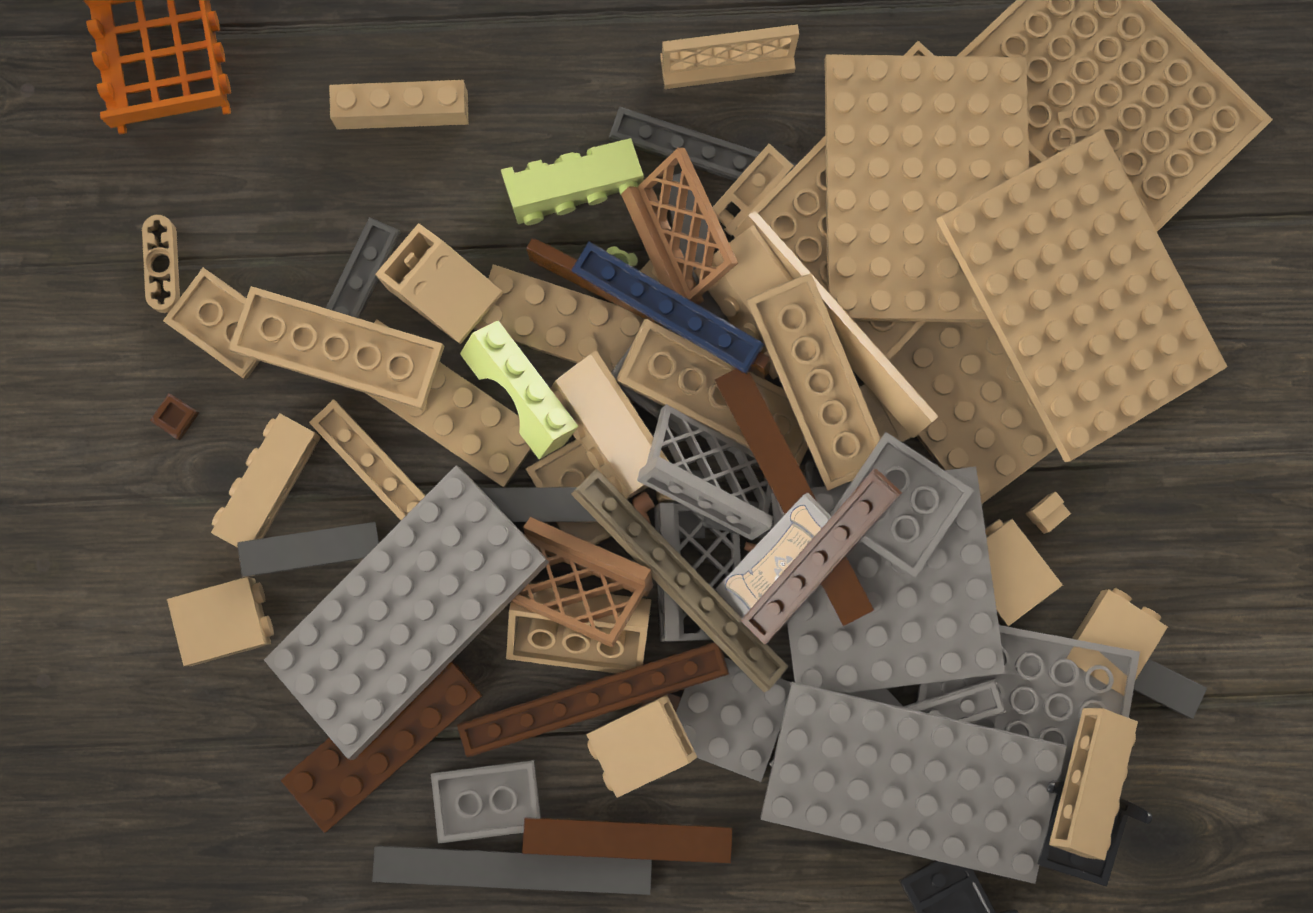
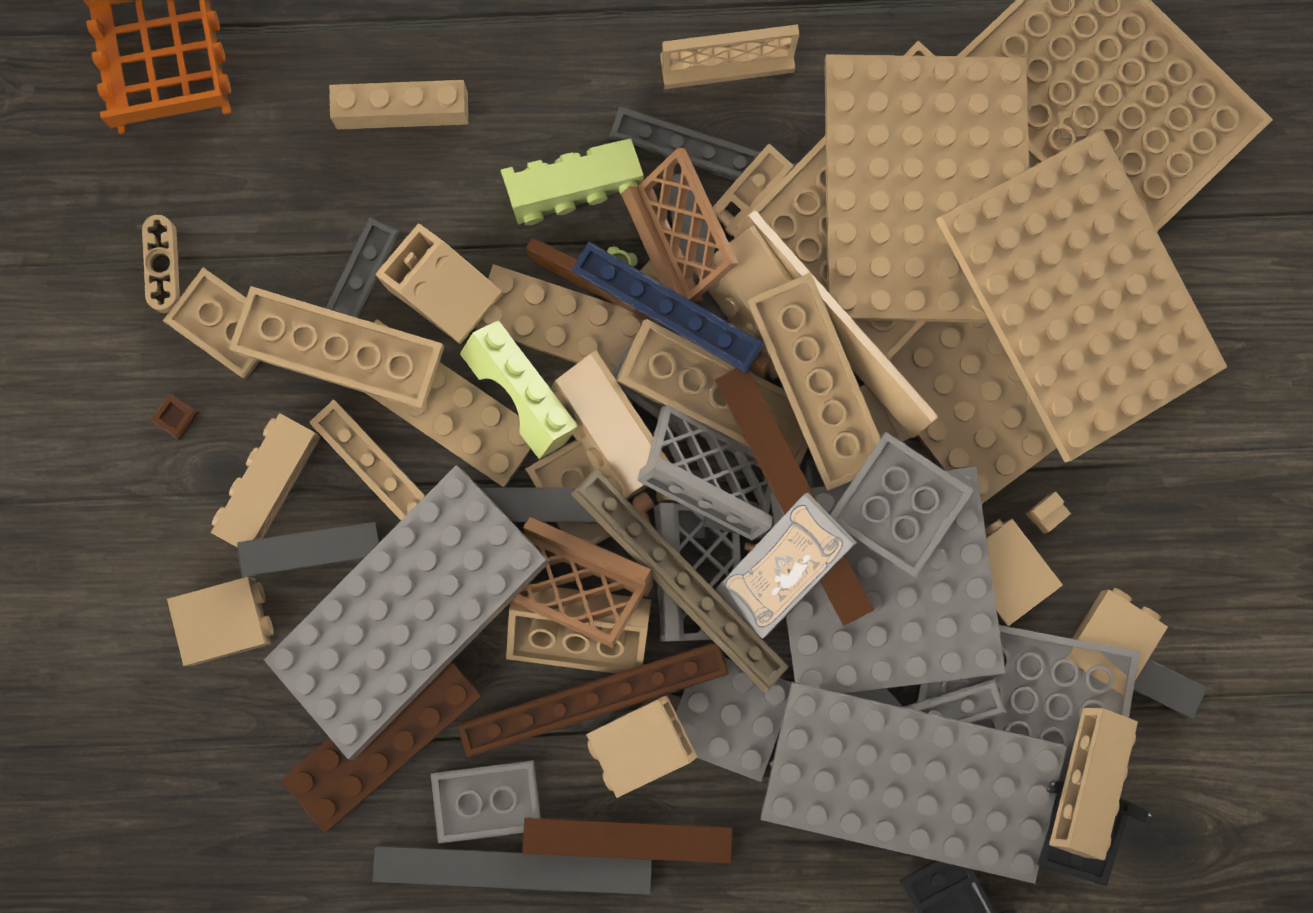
(821, 556): tile -> none

